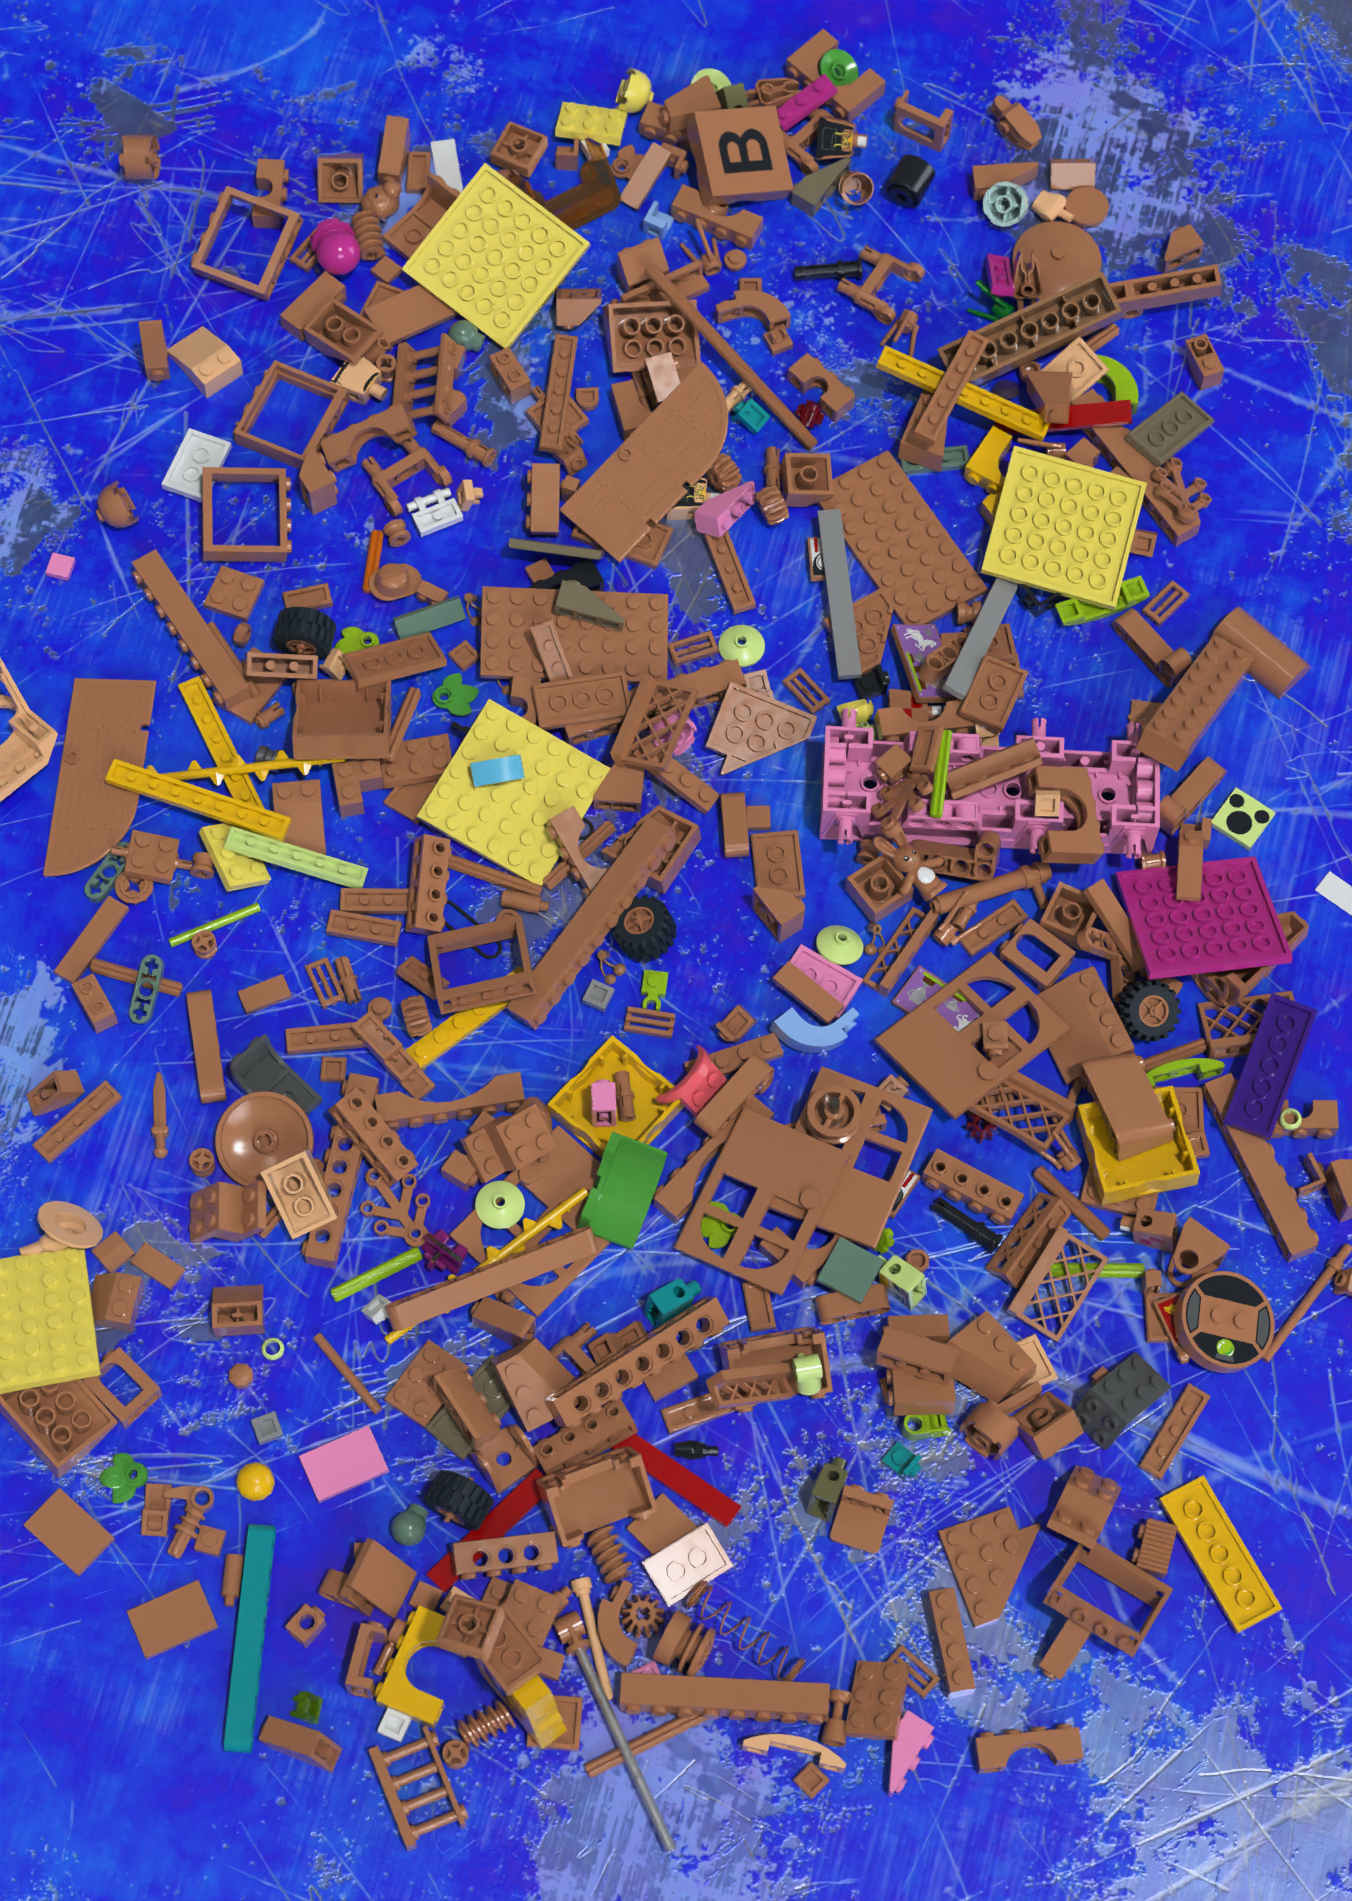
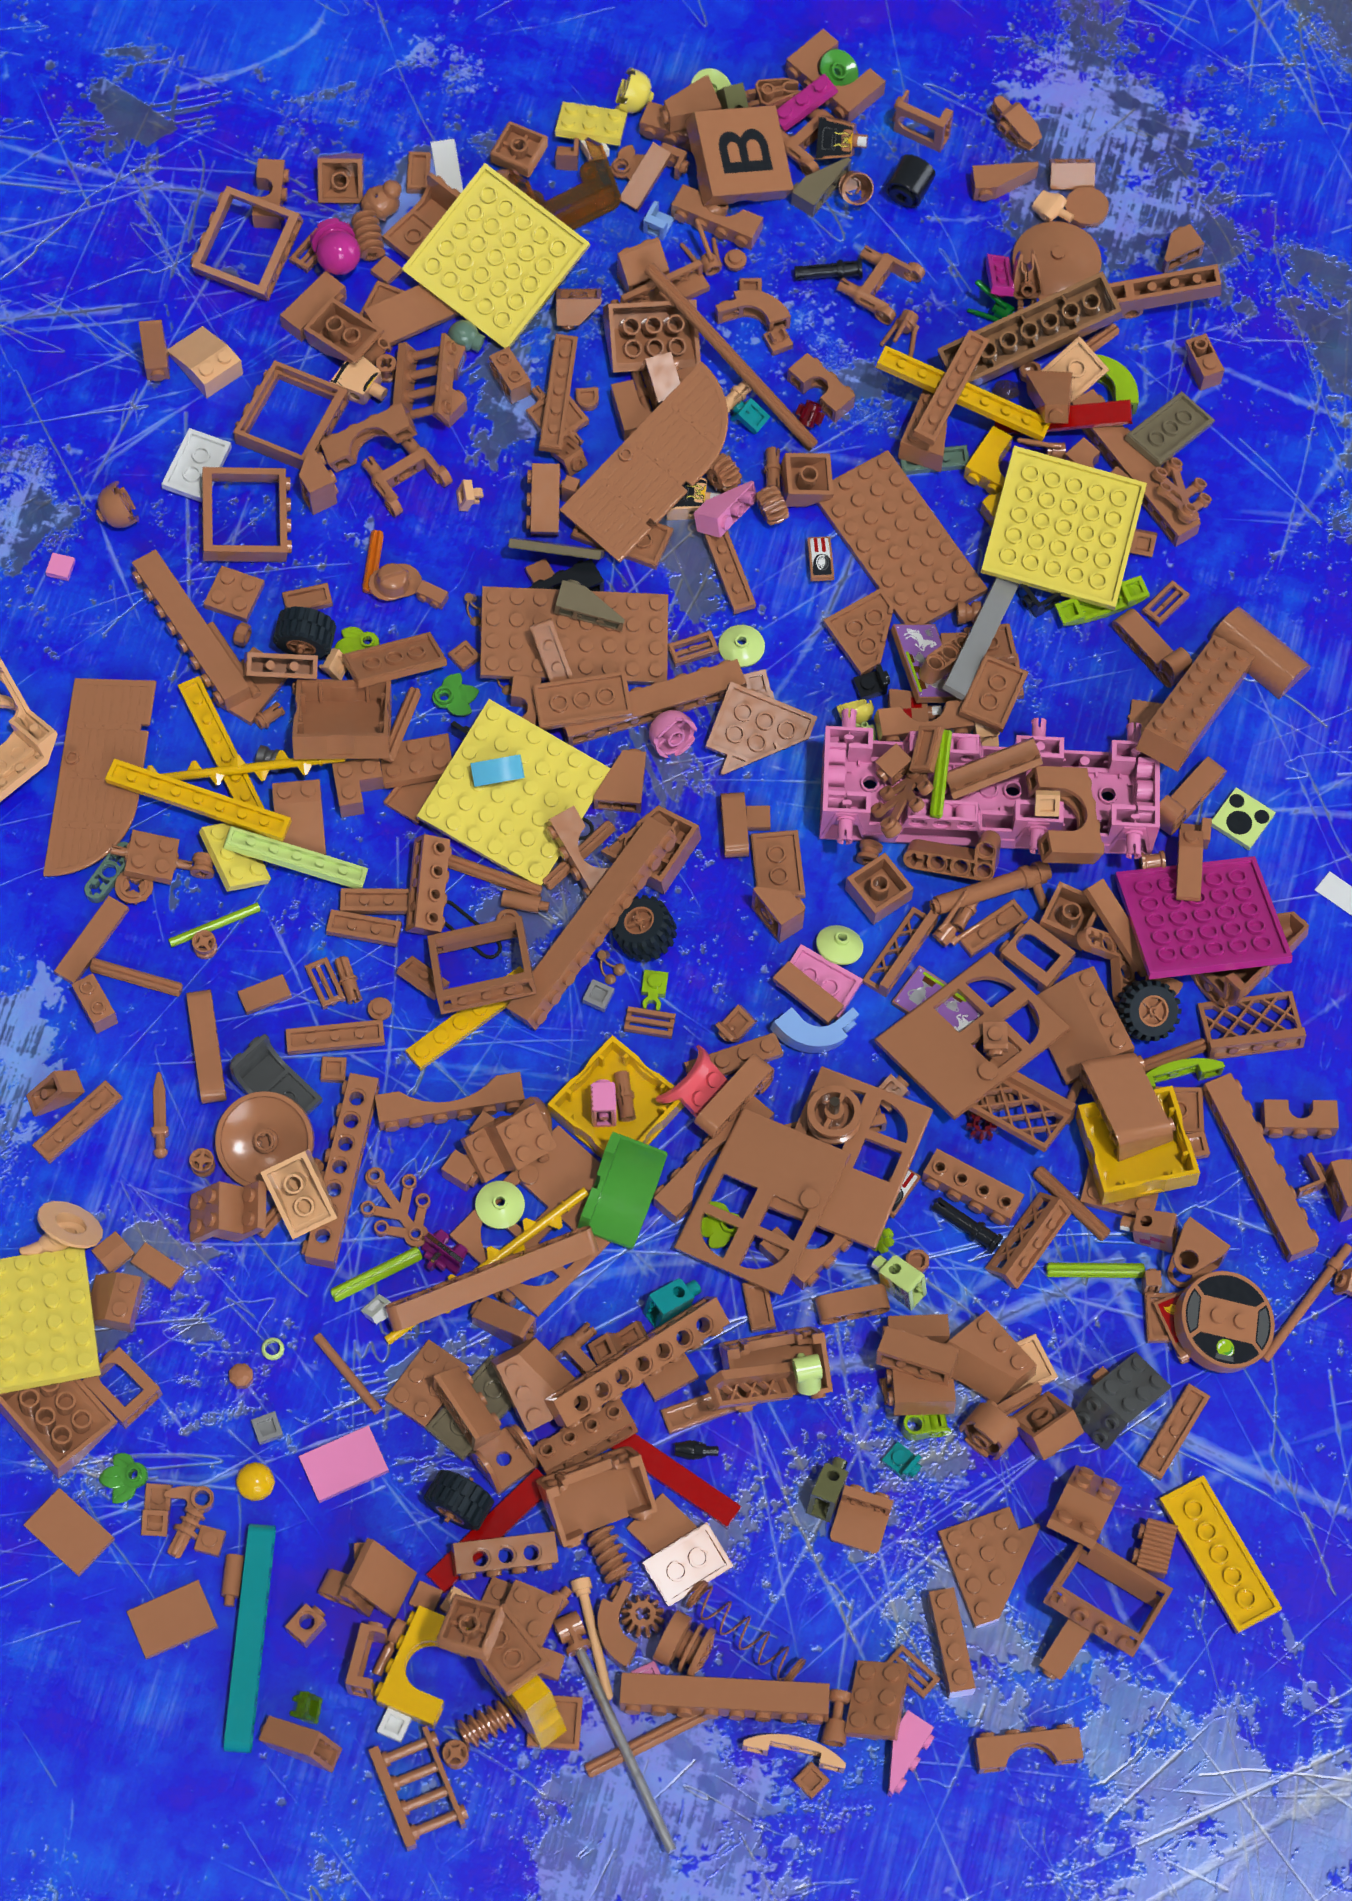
(140, 157): nougat brick -> none
(158, 973): sand green beam -> none
(238, 1310): nougat slope -> none
(373, 1136): nougat brick -> none
(393, 1056): nougat slope -> none
(394, 149): nougat slope -> none
(397, 533): nougat wheel -> none
(410, 1525): sand green piece -> none
(416, 1016): nougat gear -> none
(429, 618): sand green tile -> none
(437, 516): white plate -> none
(472, 448): nougat pin -> none
(637, 714): nougat fence -> none
(681, 781): nougat plate -> none
(800, 698): nougat tile -> none
(839, 594): light grey tile -> none
(850, 1270): sand green tile -> none
(871, 949): medium nougat piece -> none
(909, 861): nougat animal -> none
(1005, 203): light aqua cylinder -> none
(1038, 1273): nougat fence -> none
(1067, 1156): nougat plant -> none
(1270, 1067): dark purple plate -> none
(1290, 1126): yellowish green piece -> none

